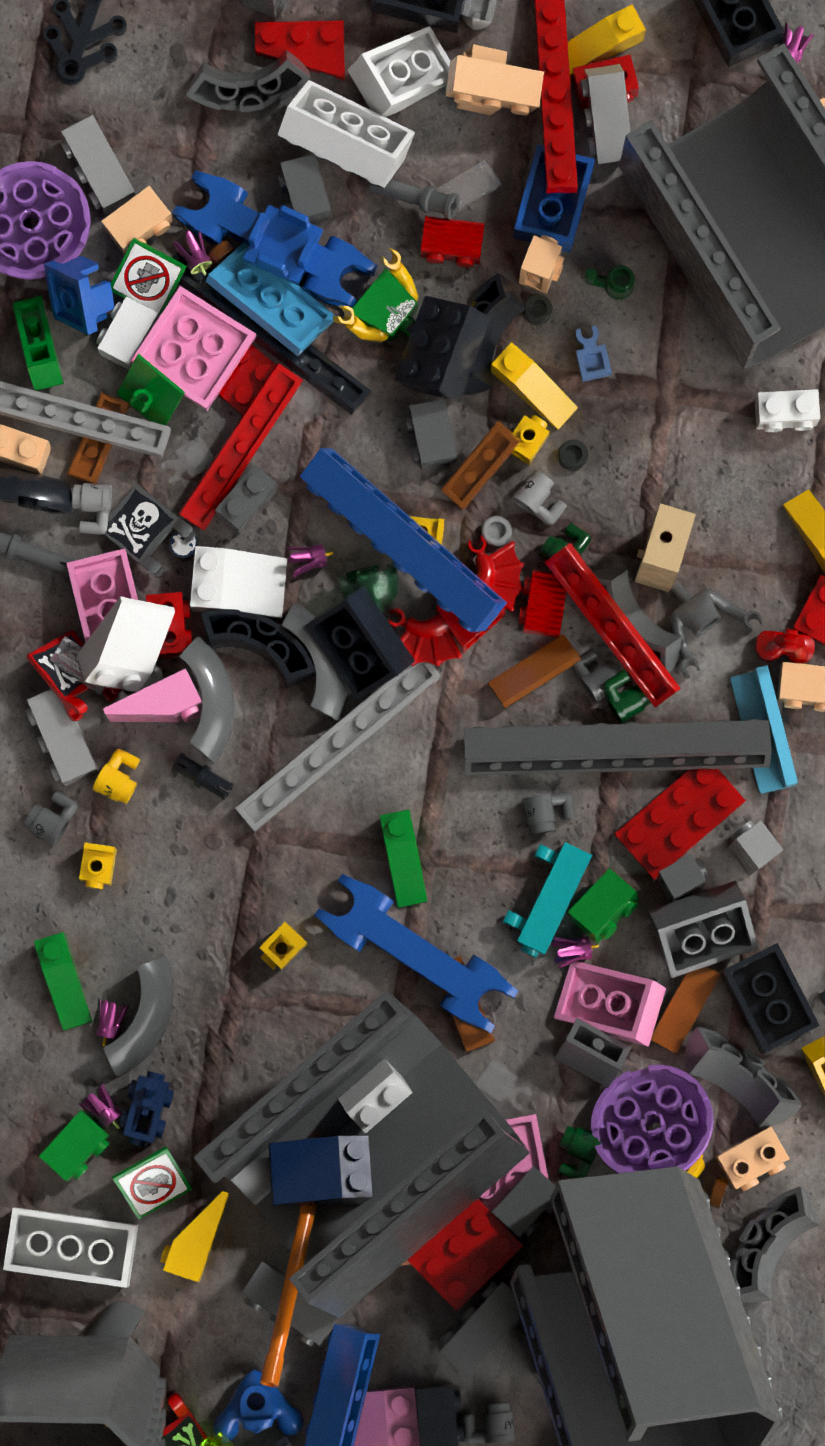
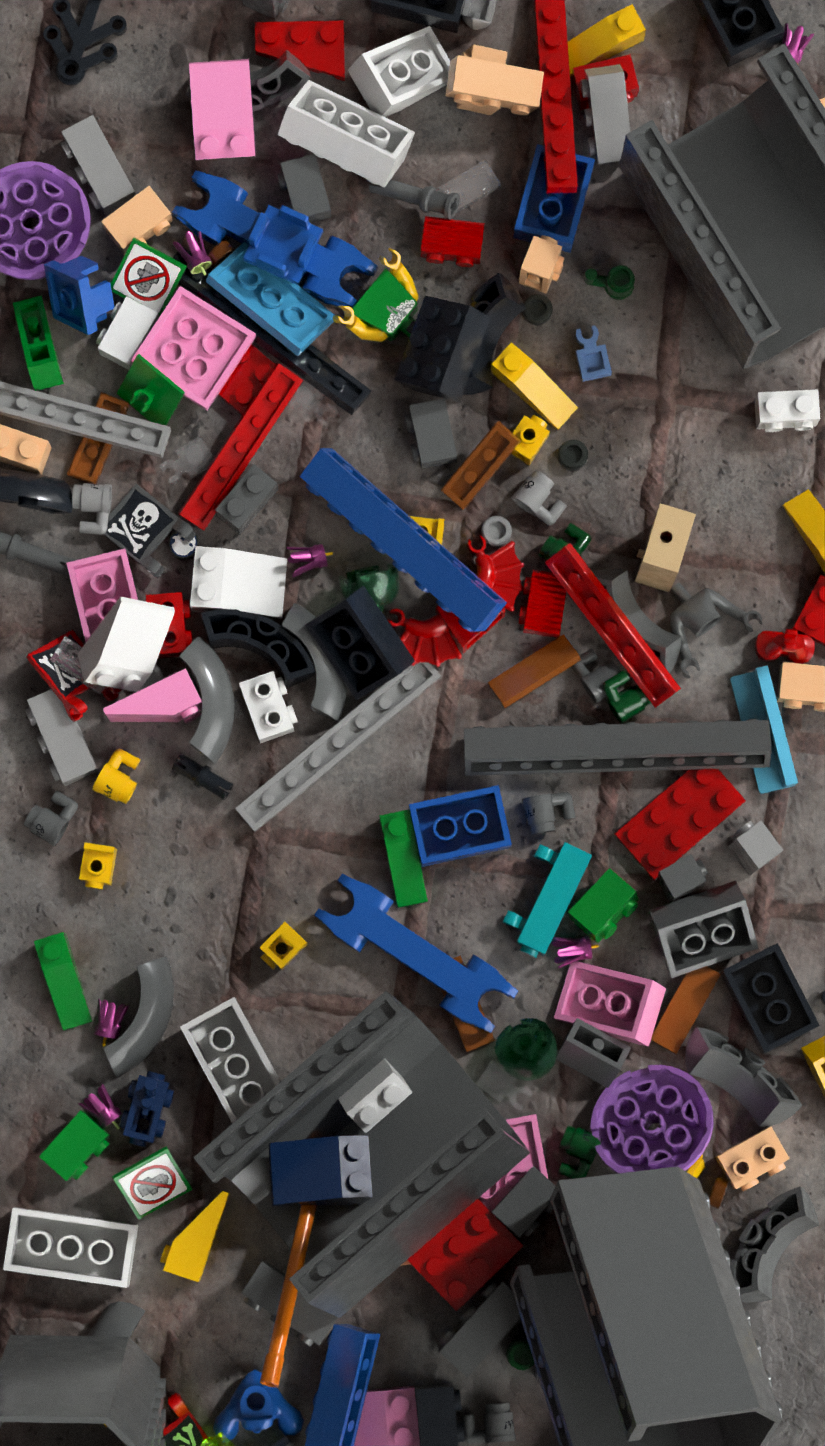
(222, 109): none -> bright pink slope
(231, 1057): none -> white brick
(268, 707): none -> white brick
(460, 826): none -> blue brick
(519, 1354): none -> dark green piece
(527, 1049): none -> clear green cylinder

